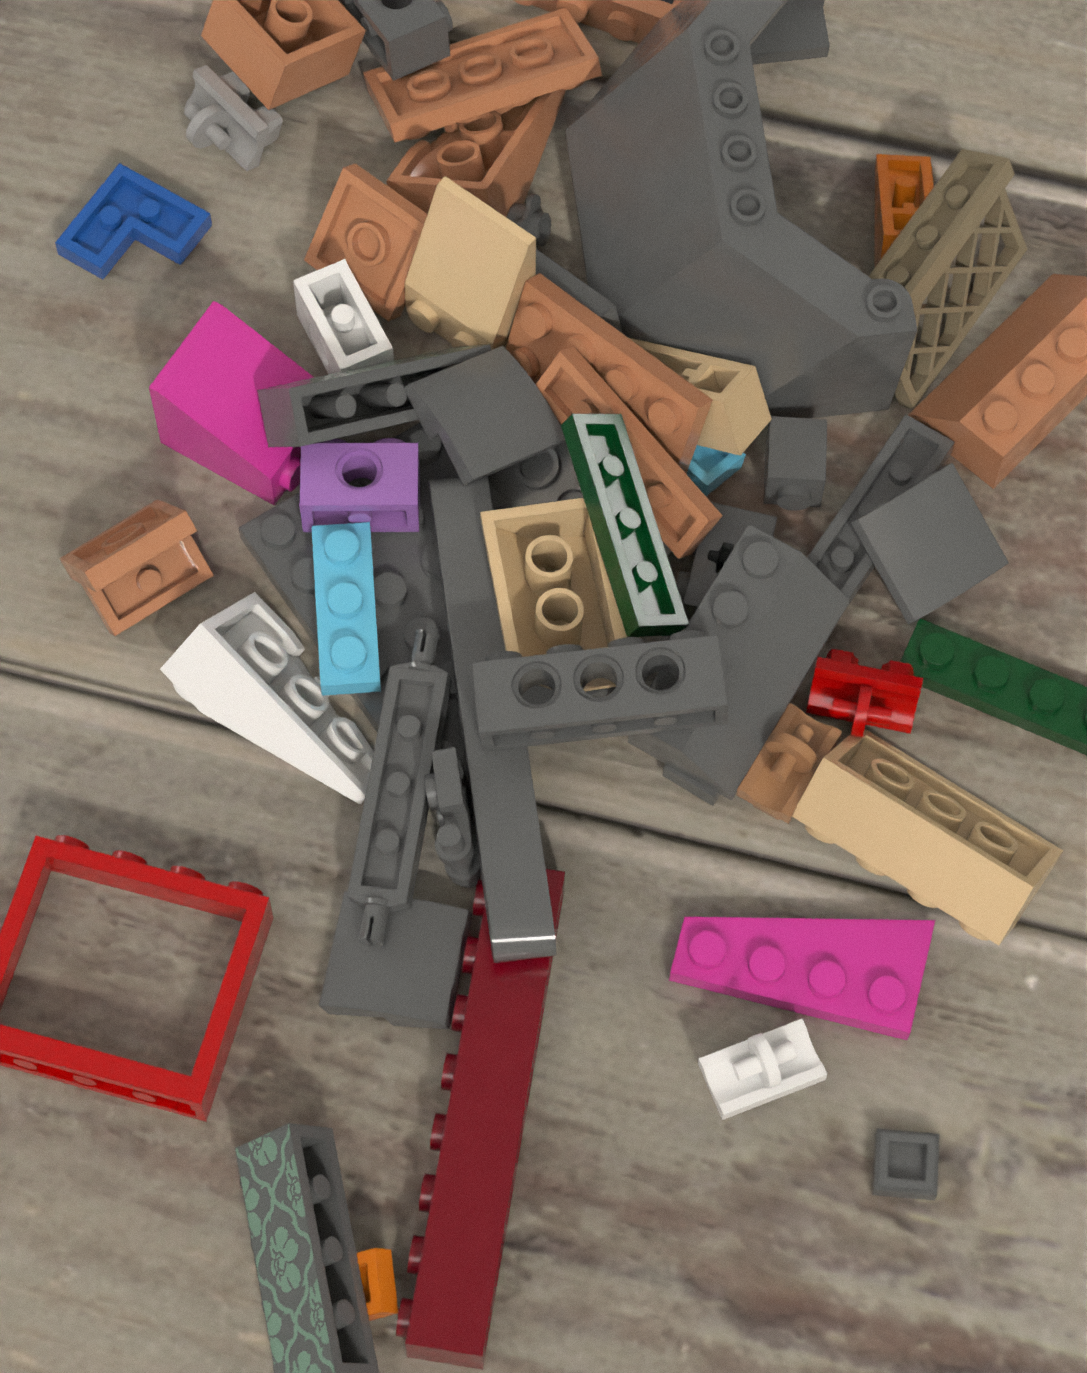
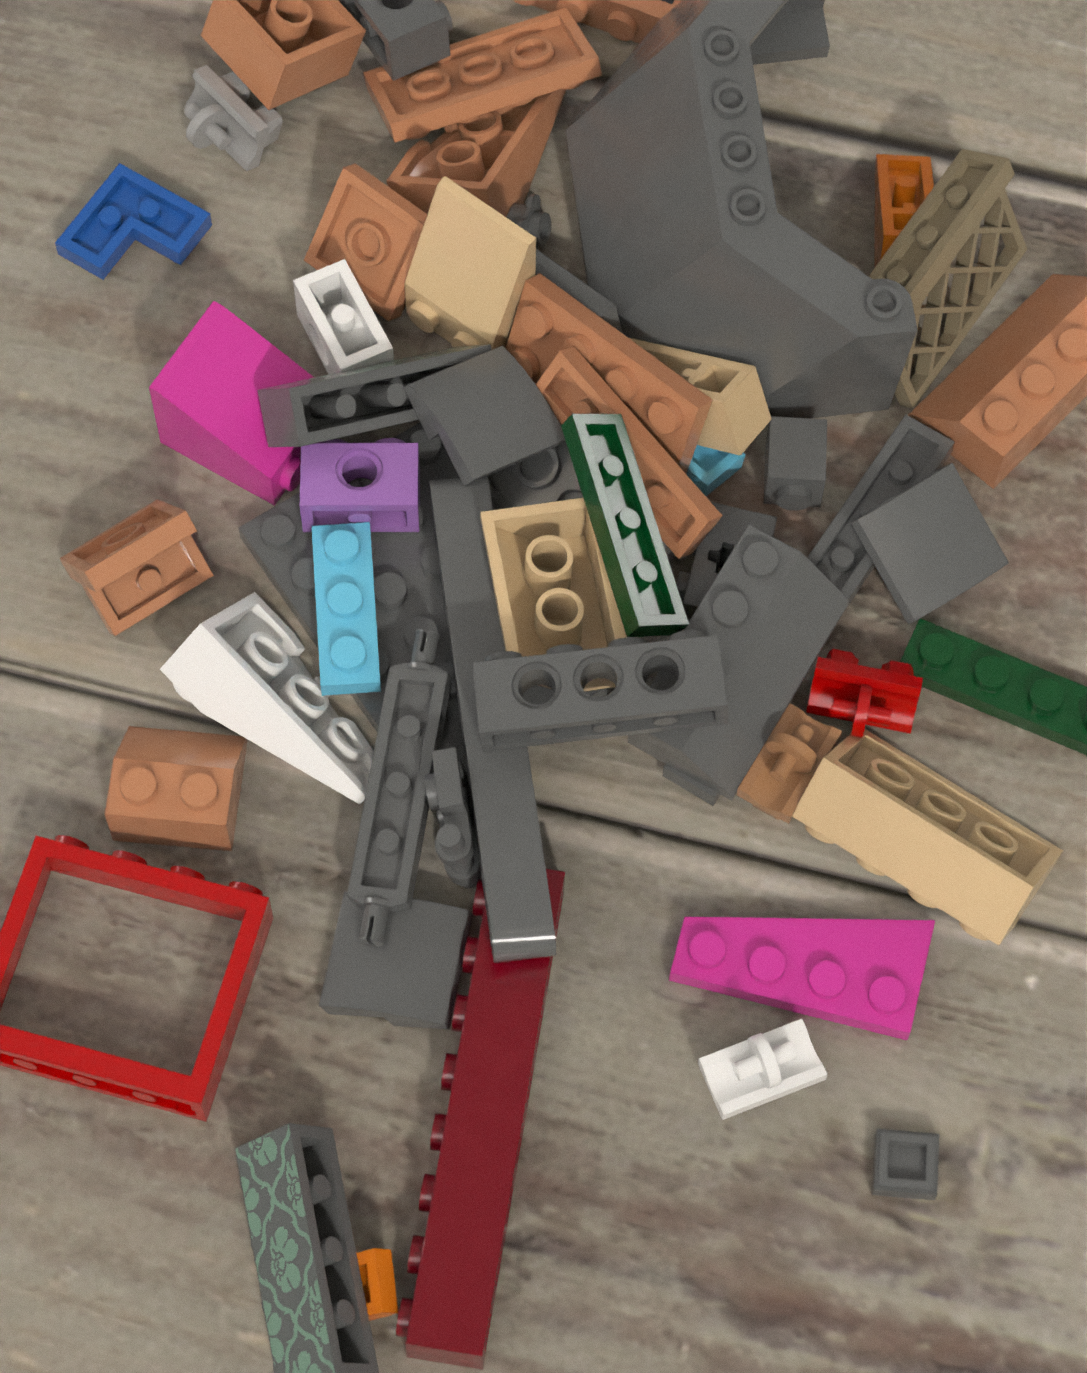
(176, 788): none -> nougat slope

